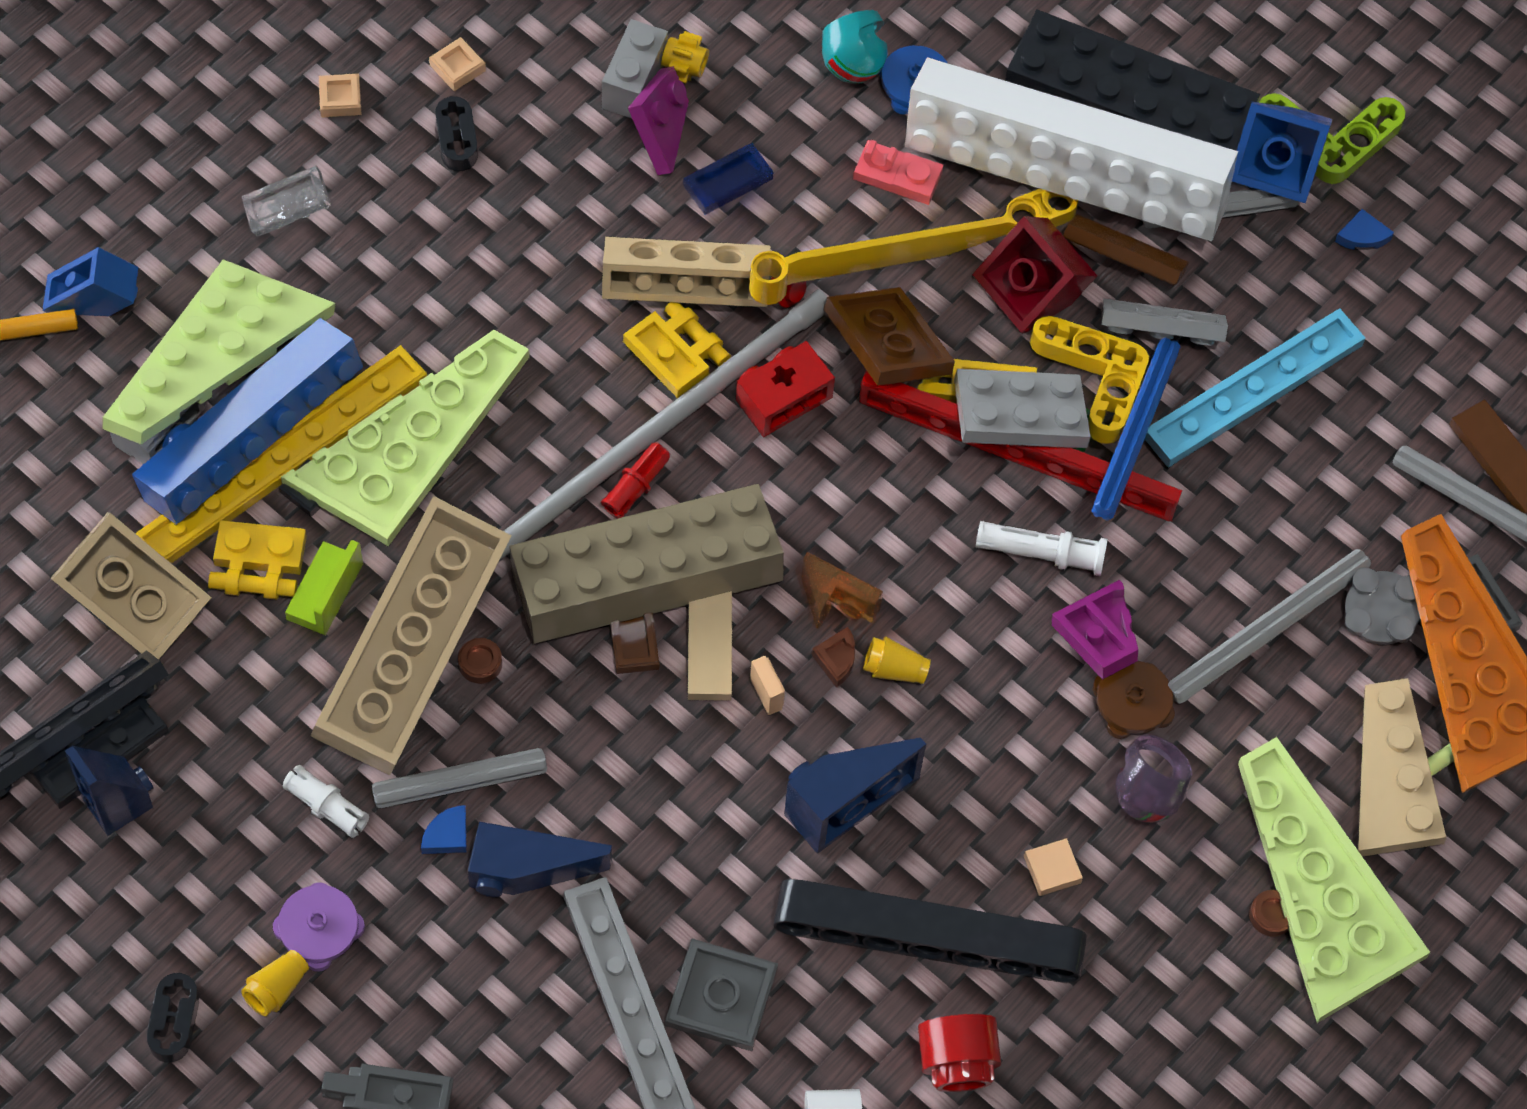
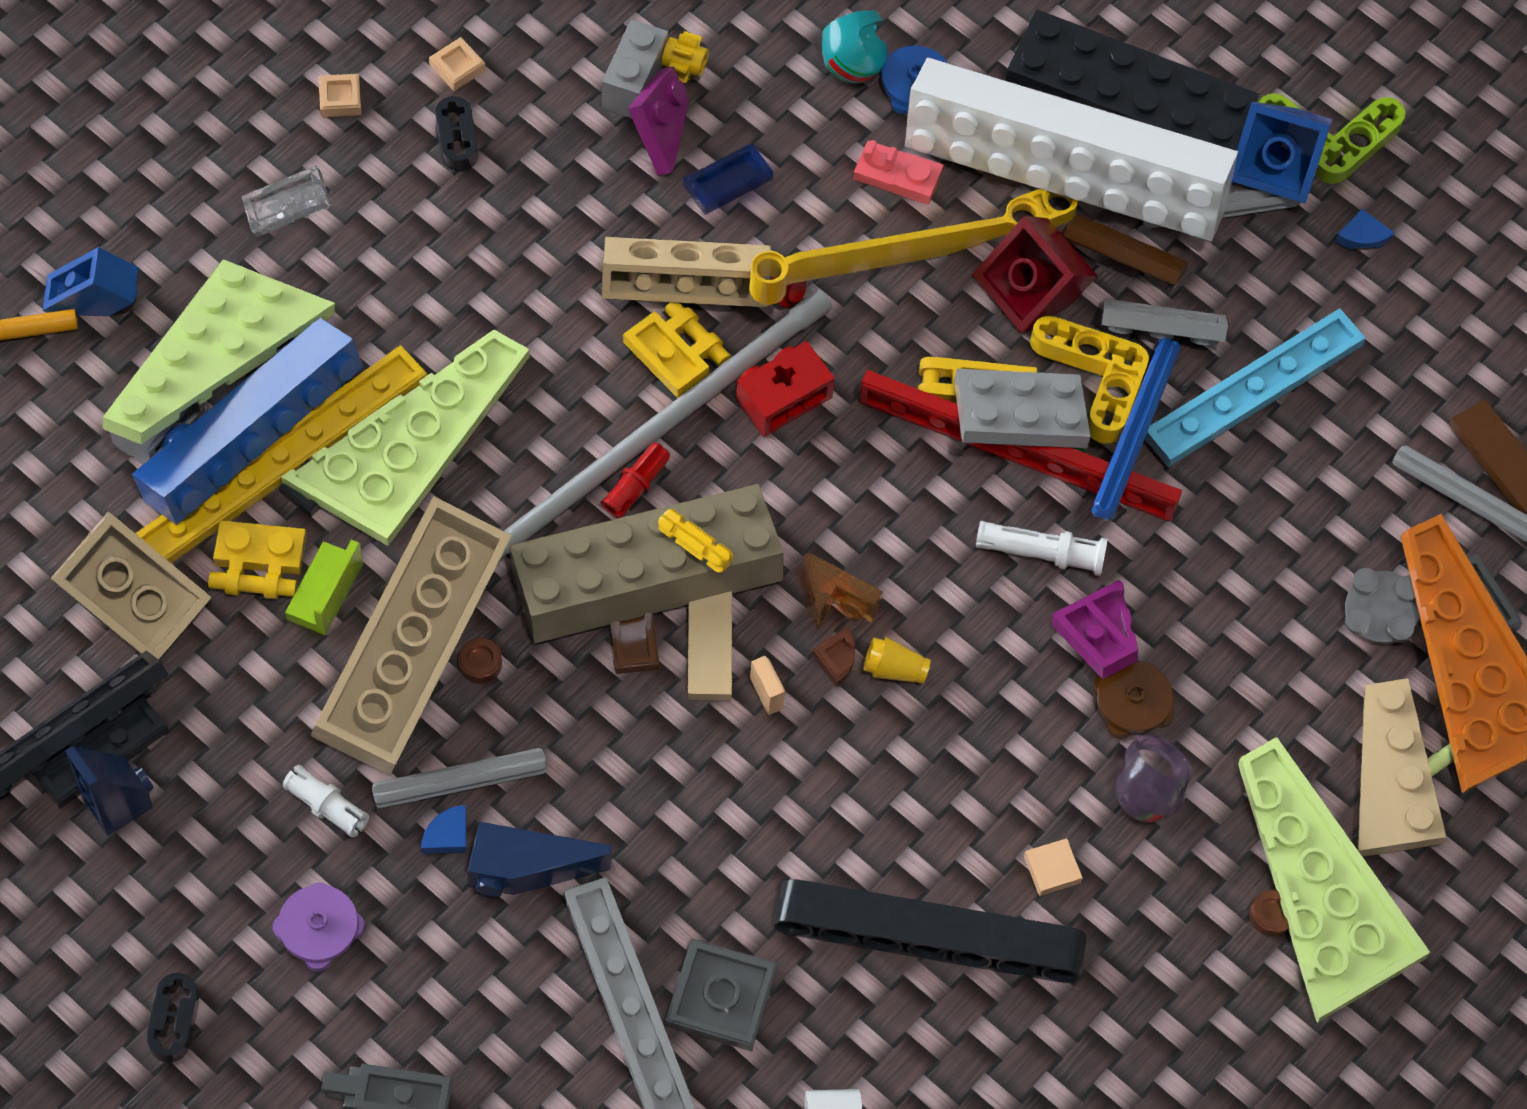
(274, 983): yellow cone -> none
(695, 540): none -> yellow axle
(848, 787): dark blue slope -> none
(889, 336): reddish brown plate -> none
(960, 1051): red piece -> none
(1267, 626): light grey axle -> none

